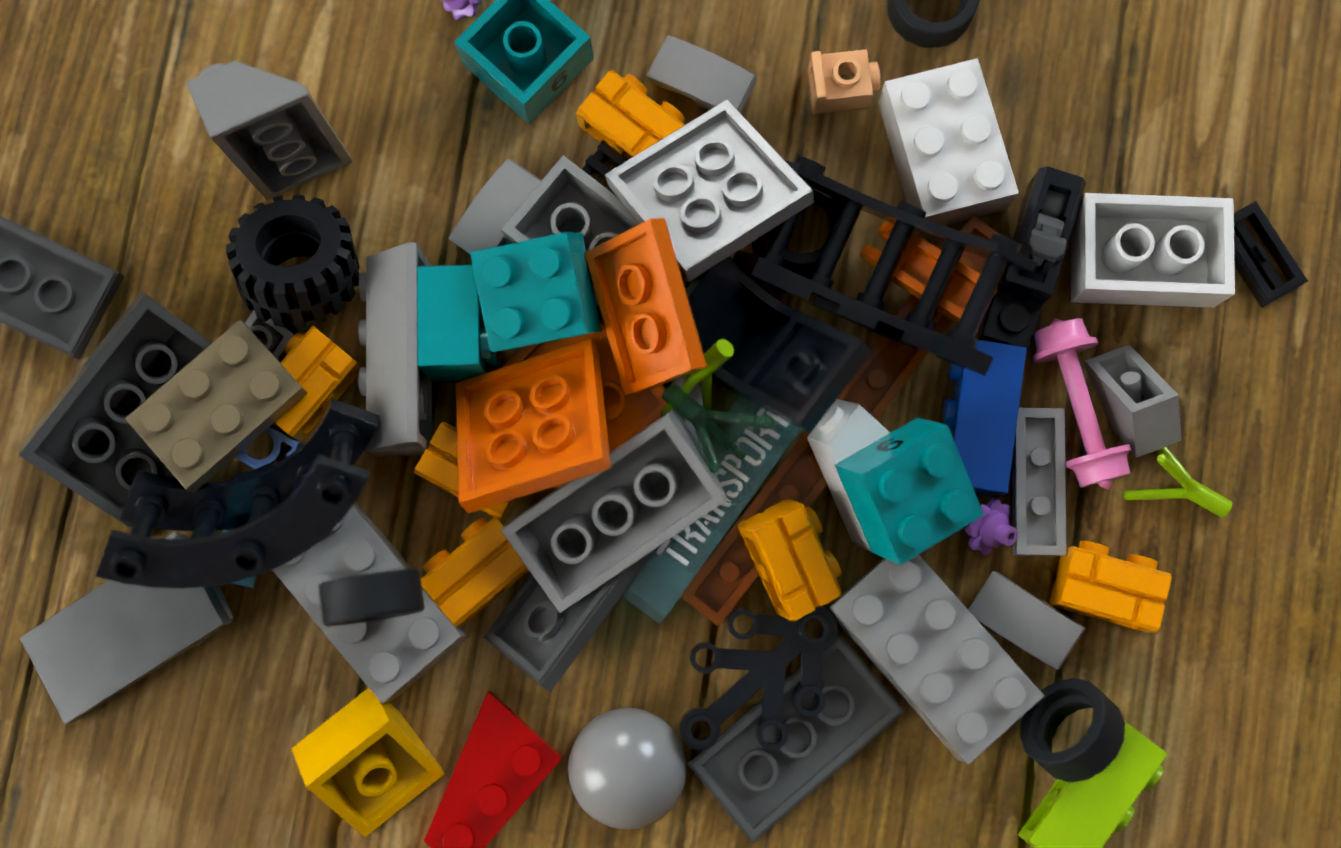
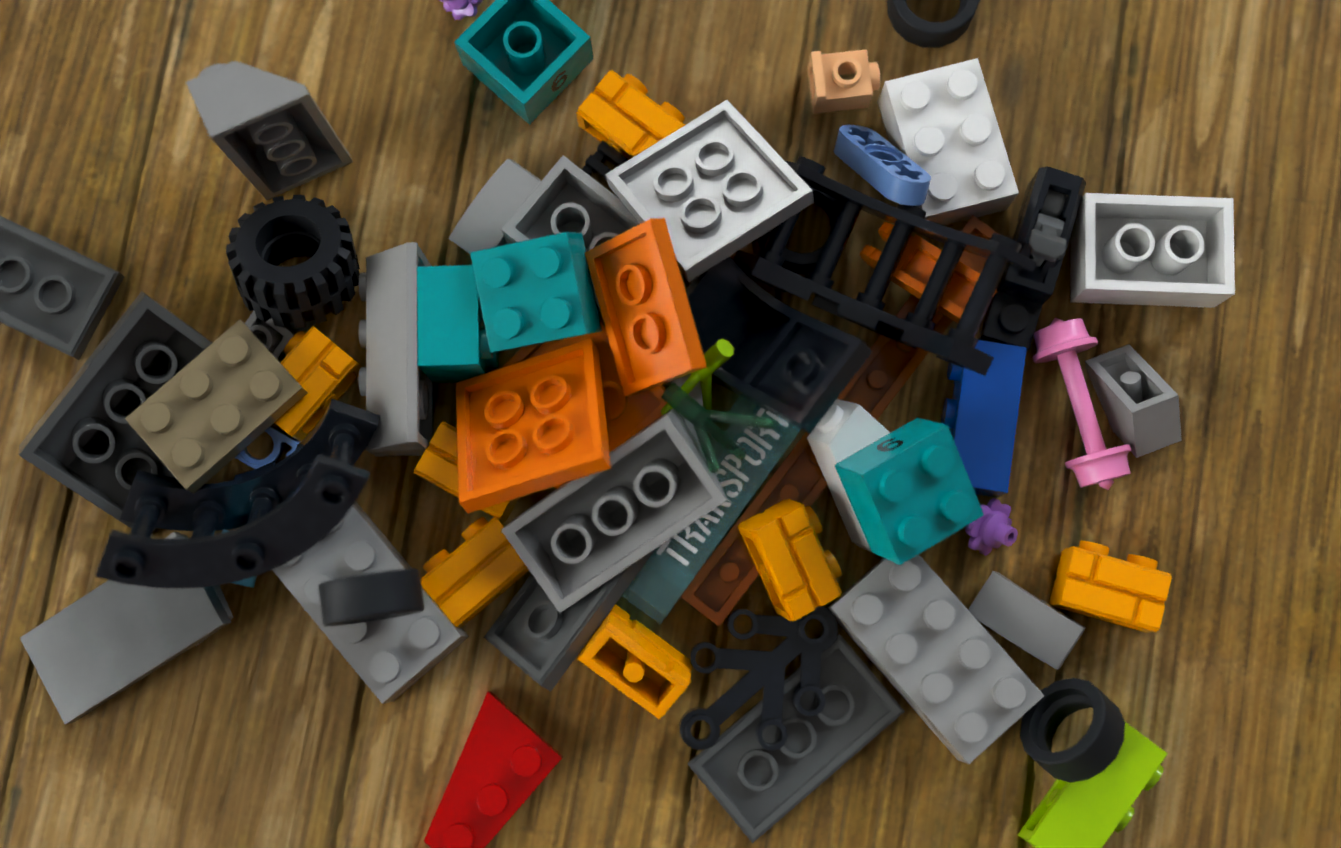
(366, 762): yellow slope -> none
(627, 768): light grey piece -> none
(637, 662): none -> light orange brick
(700, 75): light grey slope -> none
(882, 165): none -> medium blue beam
(1039, 483): light grey plate -> none
(1190, 488): lime plant -> none
(1259, 256): black tile -> none

